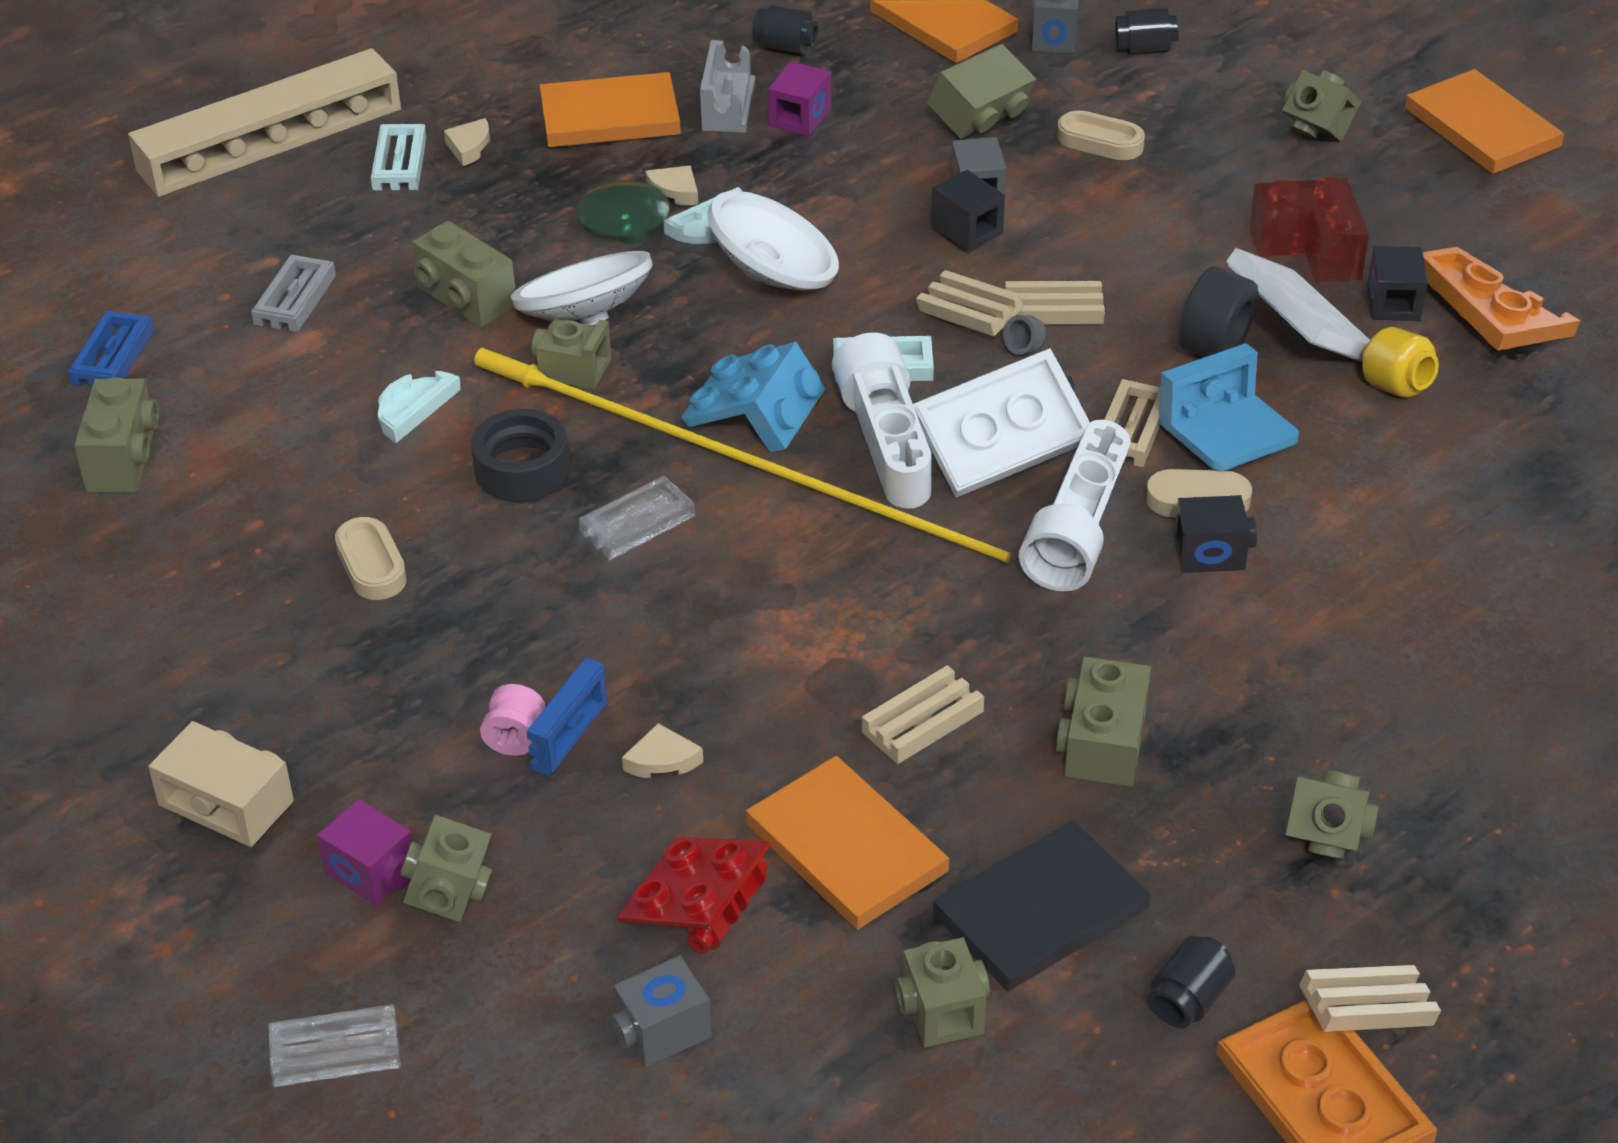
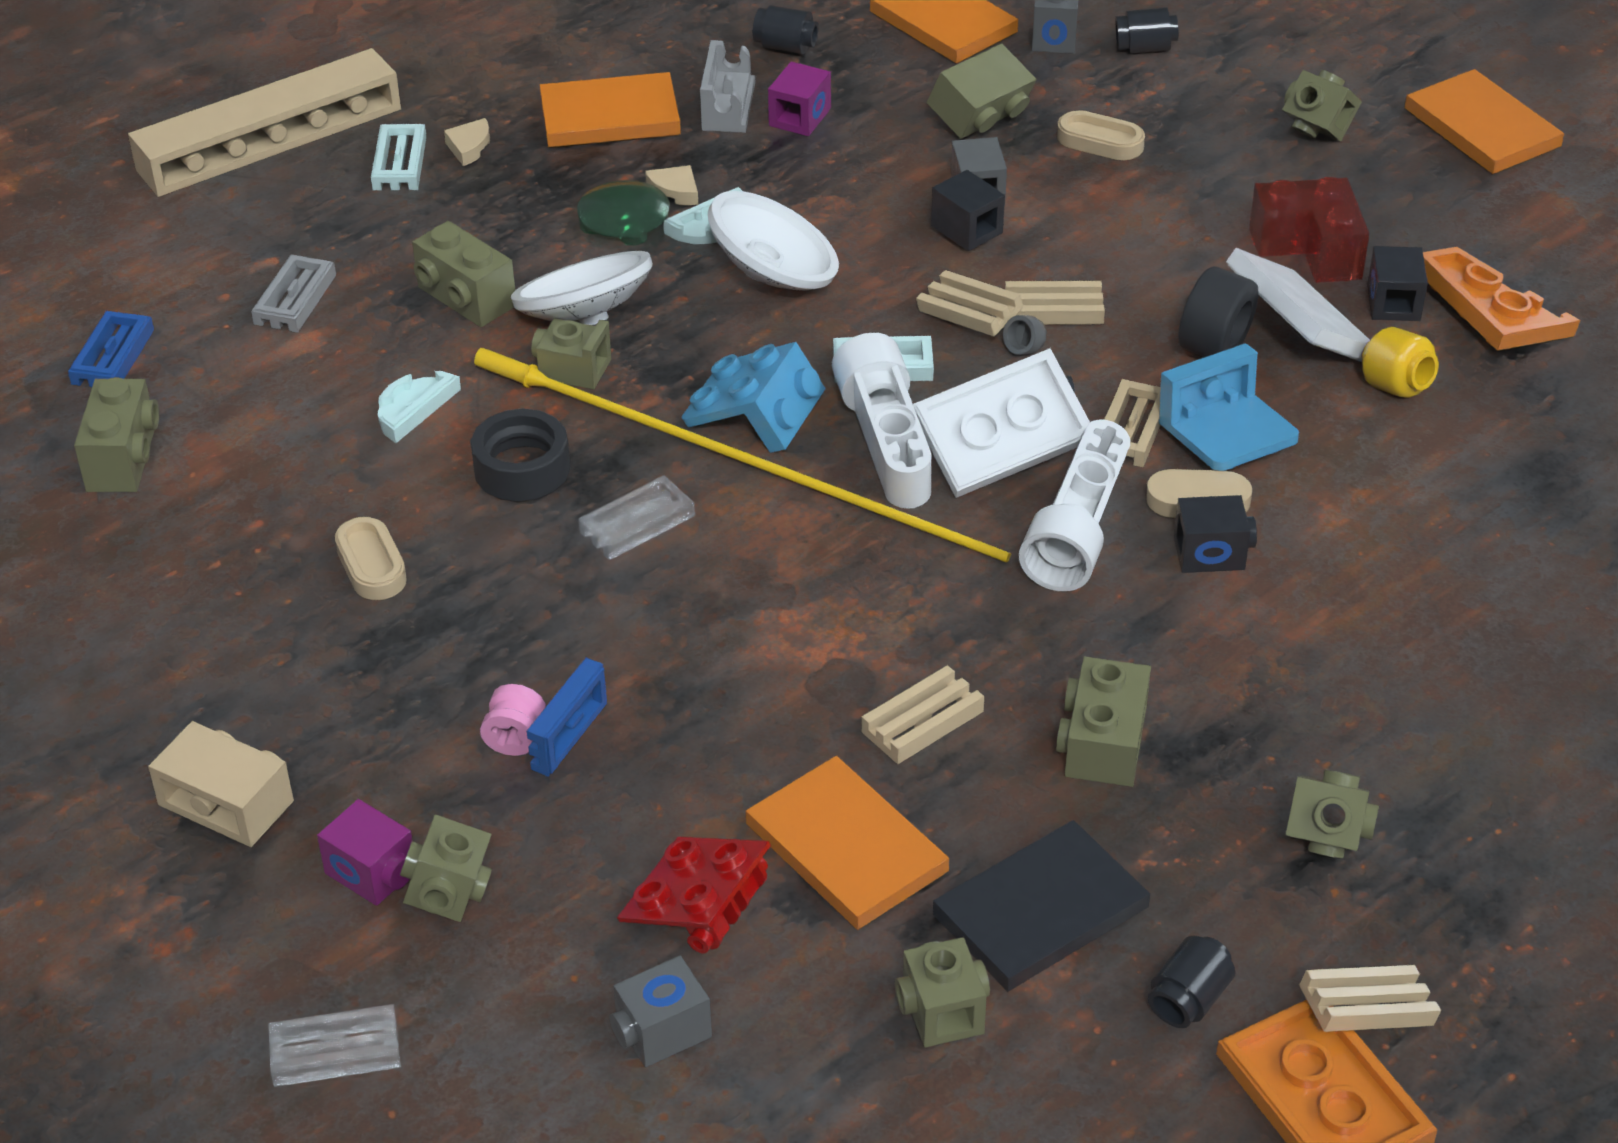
(661, 753): tan tile -> none

